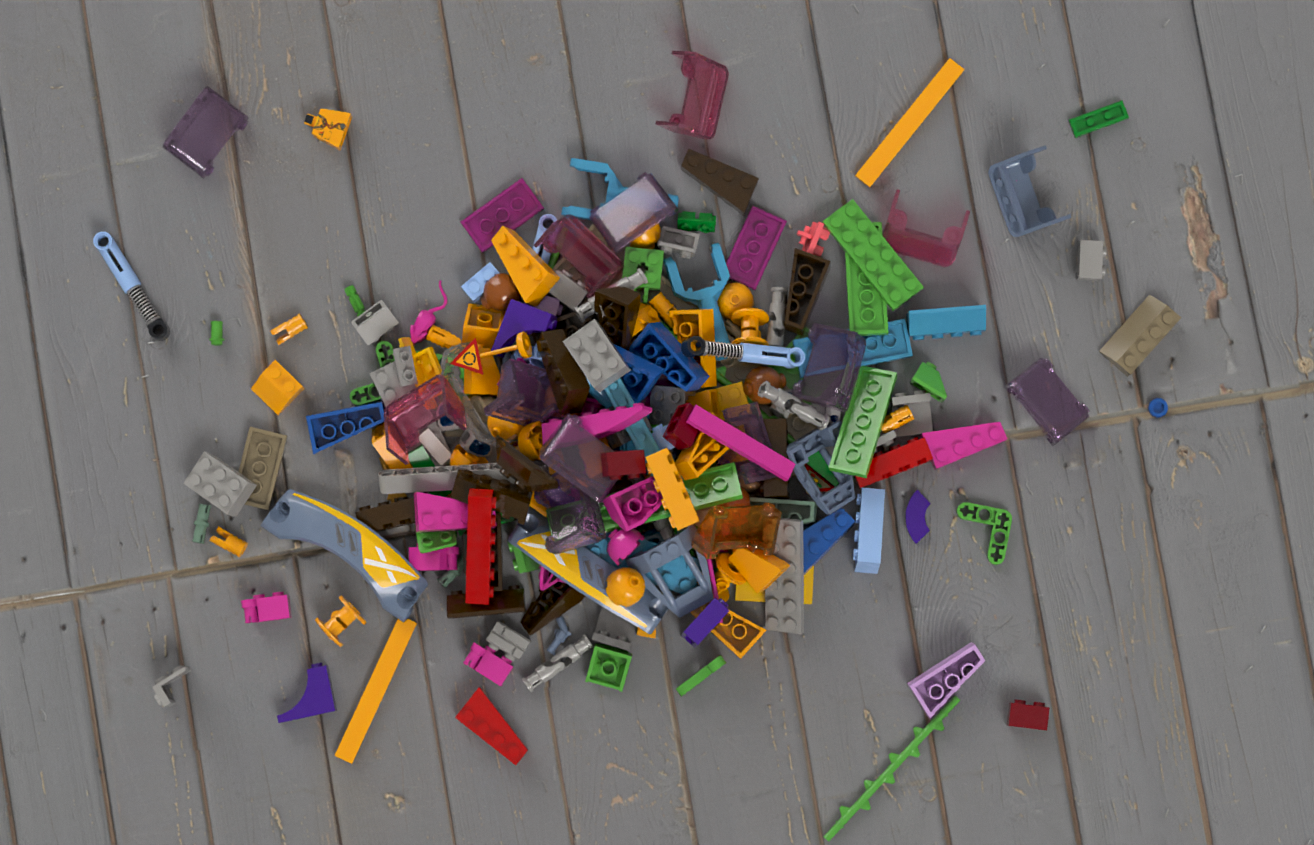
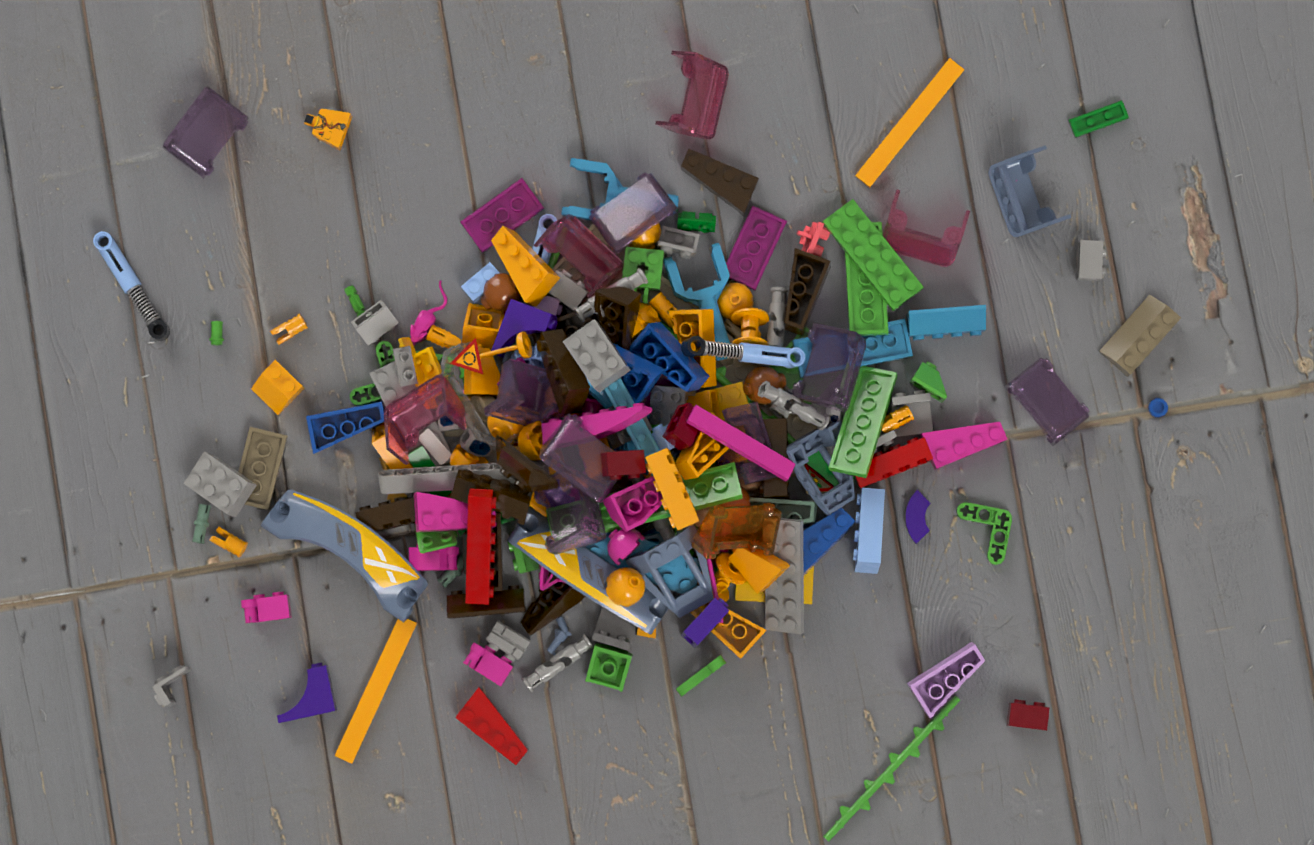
(340, 620): light orange hose -> none

